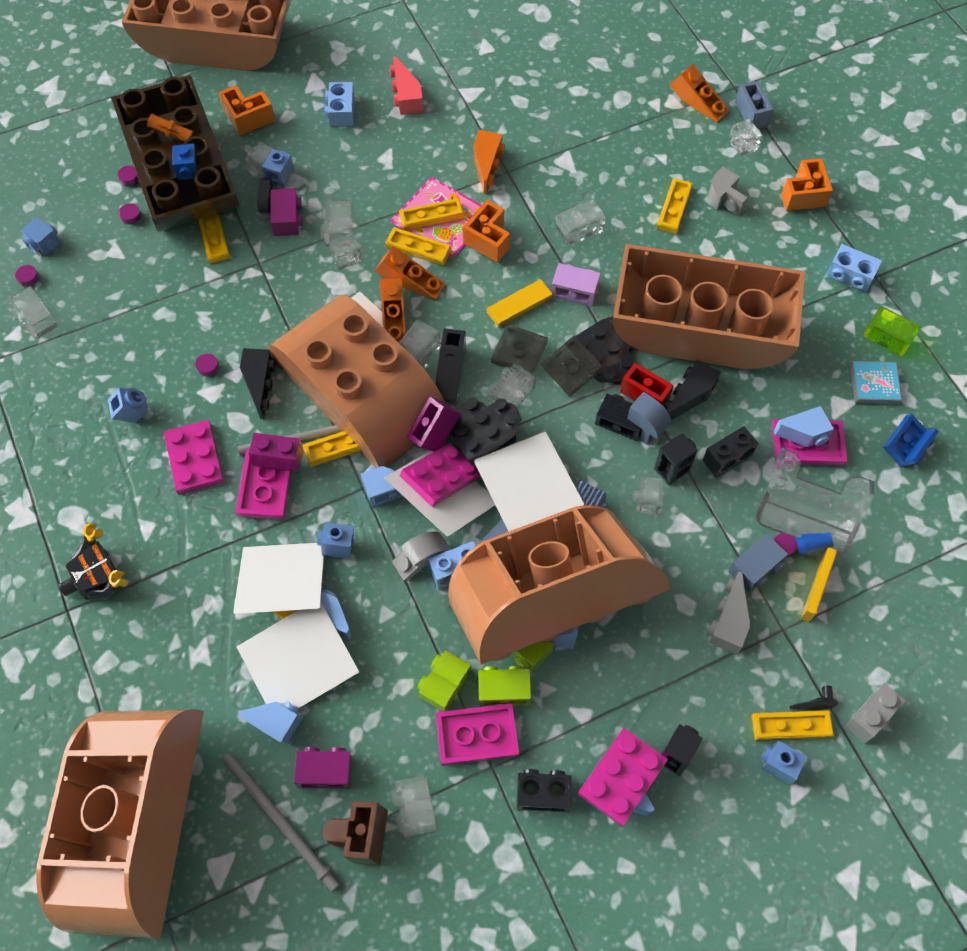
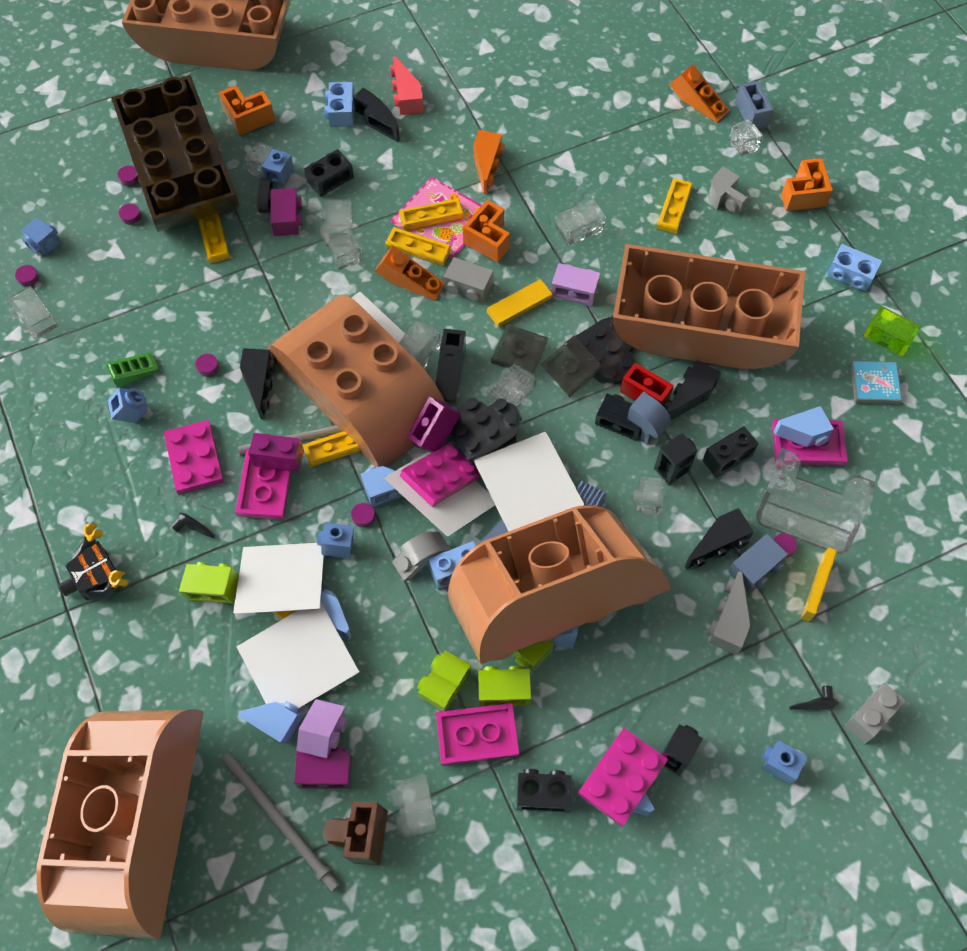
(129, 377): none -> bright green slope
(169, 128): orange pin -> none
(184, 161): blue bracket -> none
(191, 523): none -> black bar
(209, 583): none -> lime brick
(321, 728): none -> lavender brick
(329, 173): none -> black brick
(363, 515): none -> magenta piece
(376, 114): none -> black slope
(393, 307): orange slope -> none
(468, 280): none -> light grey brick
(726, 533): none -> black slope
(792, 725): yellow tile -> none
(813, 543): blue cone -> none
(909, 441): blue bracket -> none

